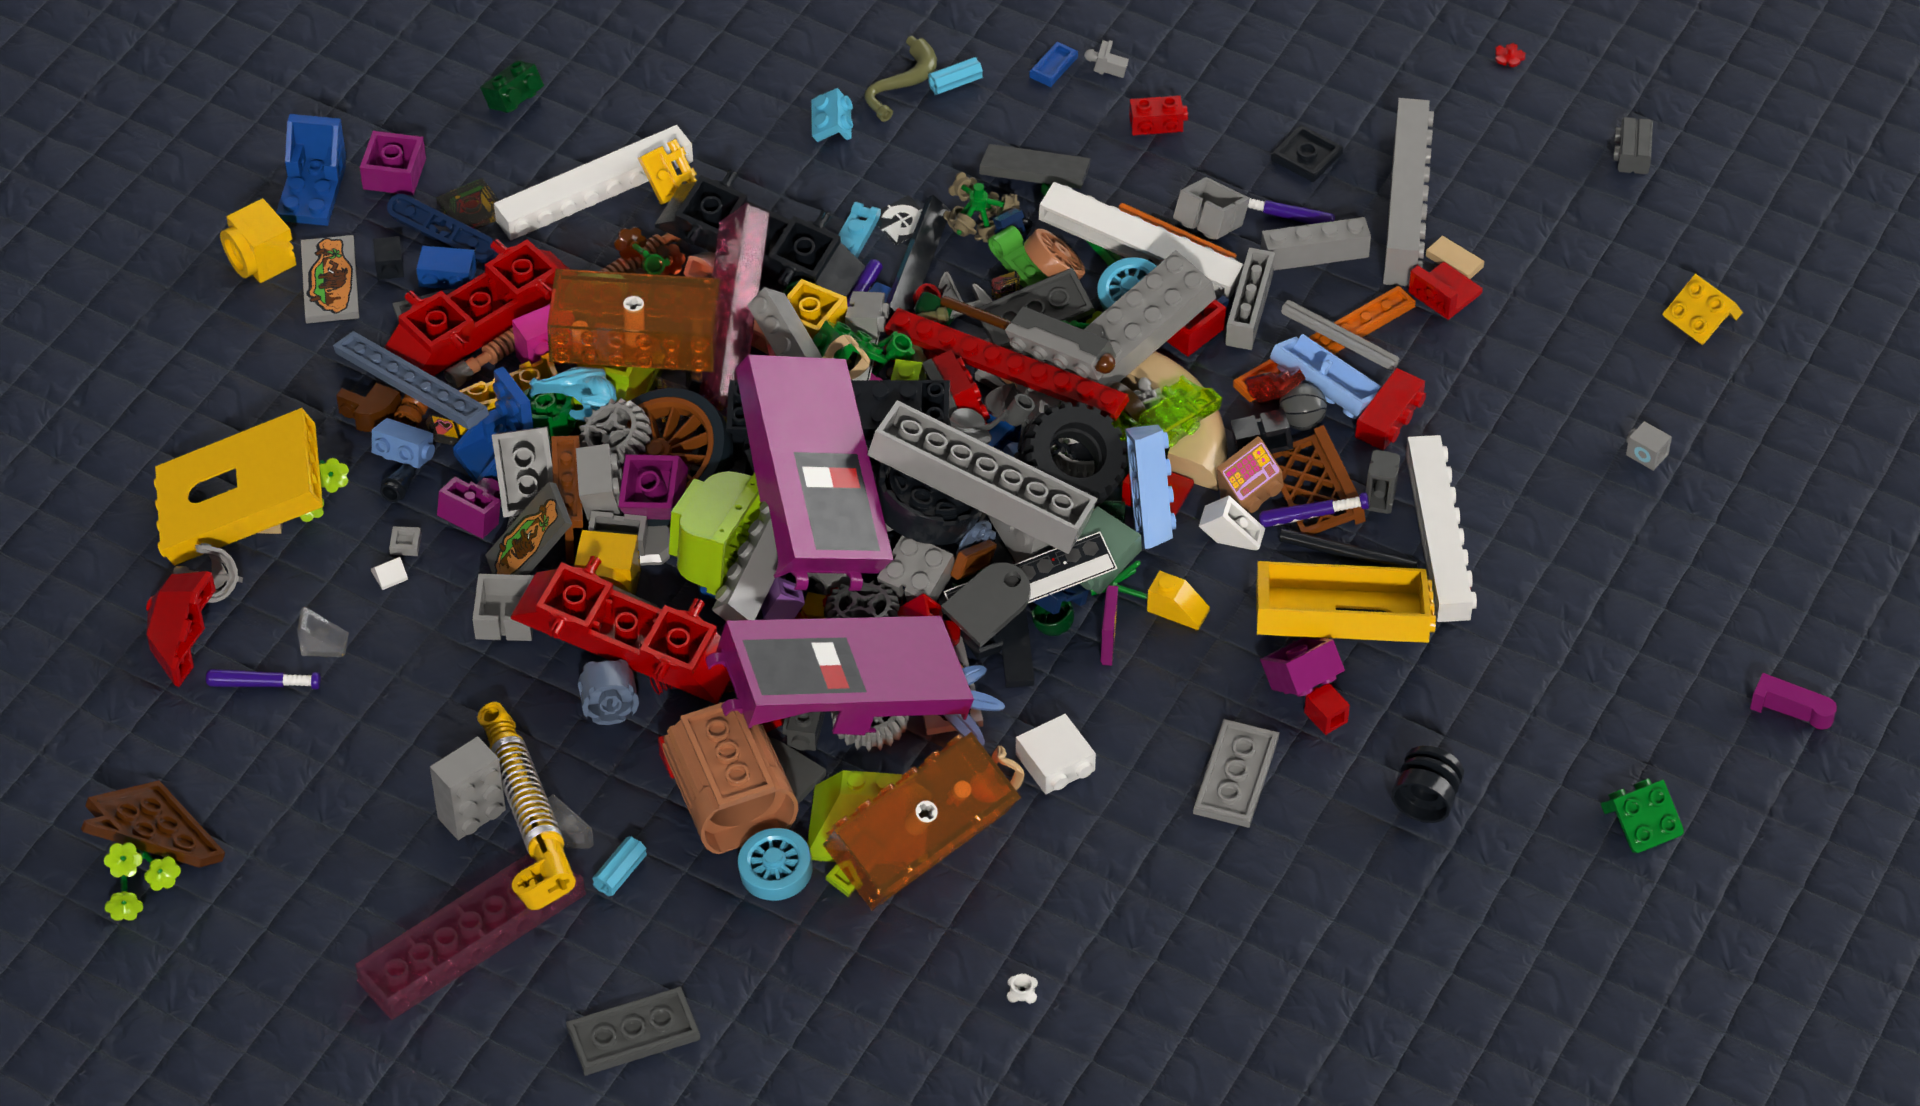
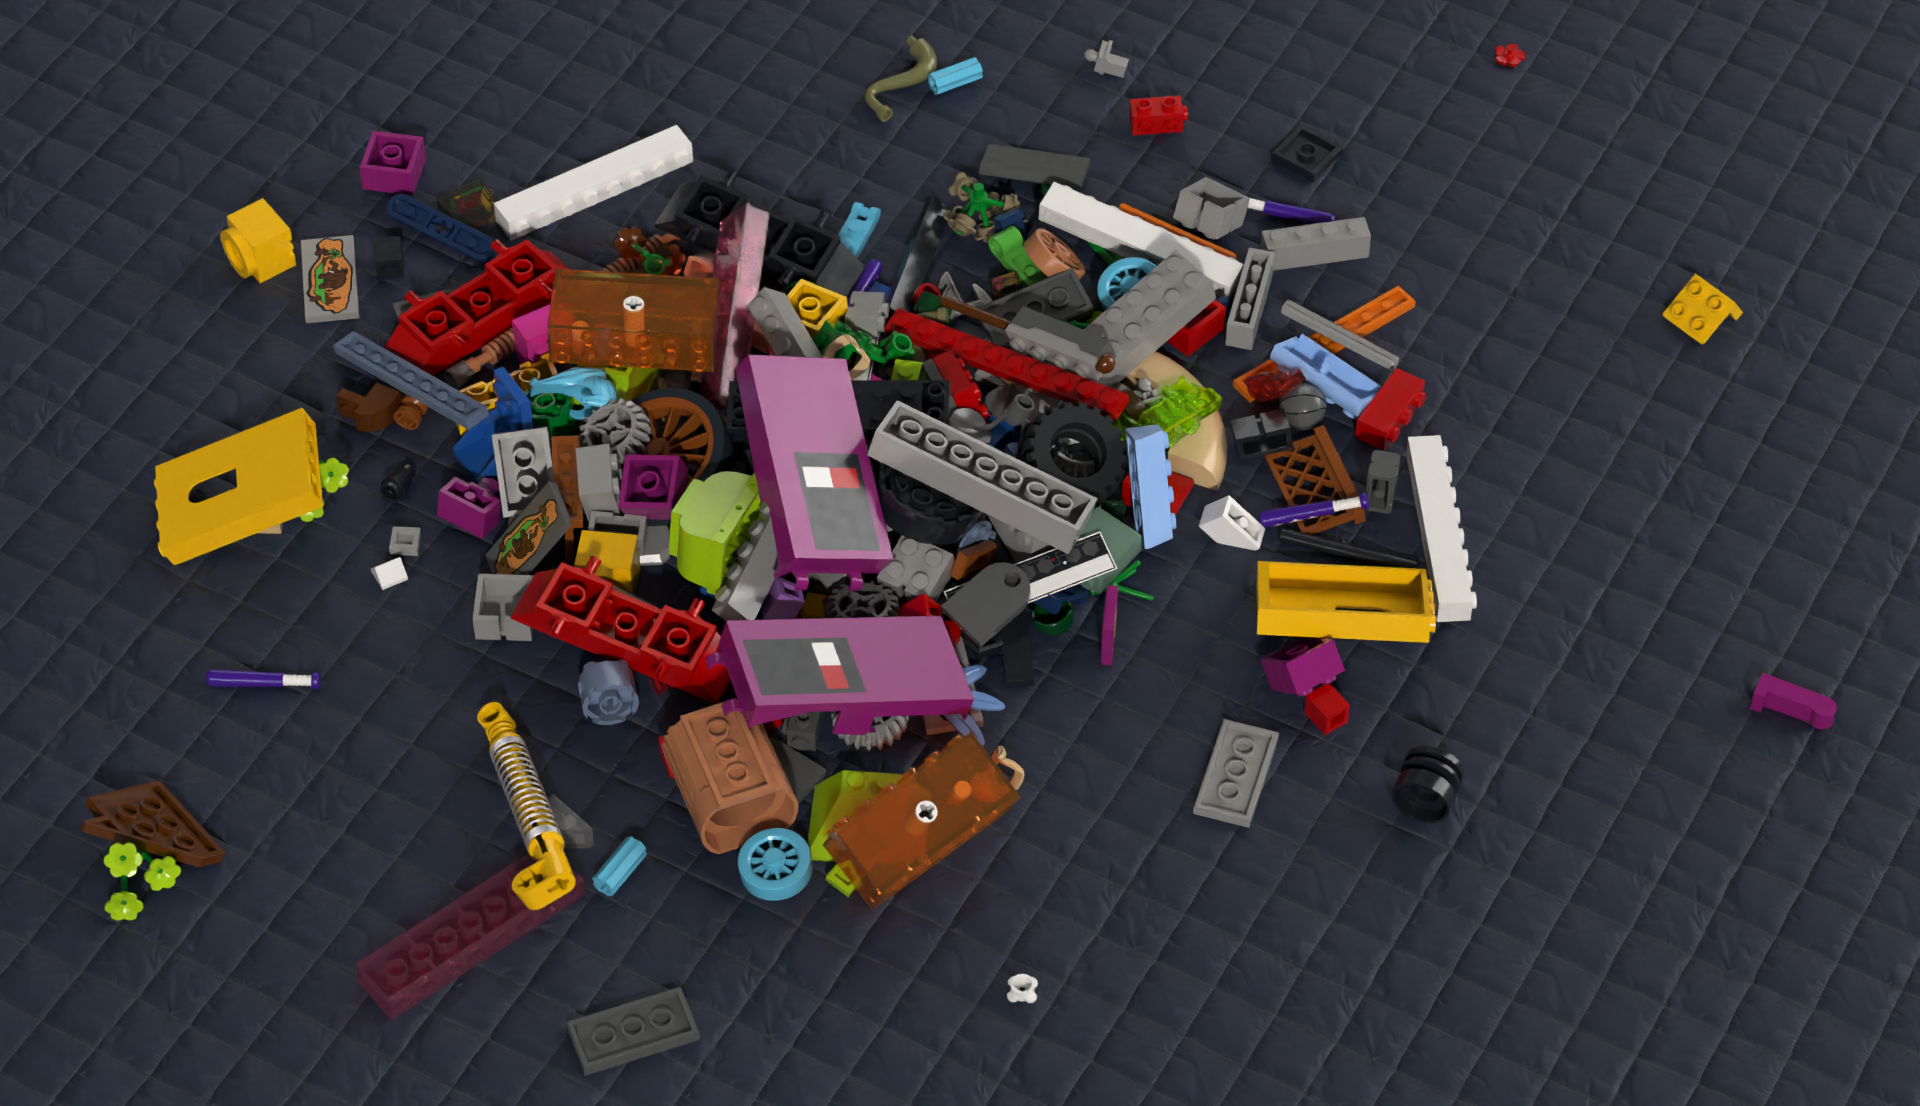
(177, 621): red brick -> none
(219, 573): light grey helmet -> none
(314, 169): blue bracket -> none
(320, 636): clear slope -> none
(402, 443): medium blue brick -> none
(442, 429): tile -> none
(445, 267): blue brick -> none
(468, 788): light grey brick -> none
(512, 86): dark green brick -> none
(661, 172): yellow plate -> none
(831, 115): medium azure bracket -> none
(899, 219): sticker -> none
(1053, 64): blue tile -> none
(1055, 754): white brick -> none
(1176, 601): yellow slope -> none
(1250, 476): medium nougat slope -> none
(1408, 190): light grey brick -> none
(1443, 289): red bracket -> none
(1454, 255): tan tile -> none
(1634, 145): dark grey brick -> none
(1645, 814): green bracket -> none
(1648, 445): light grey brick -> none

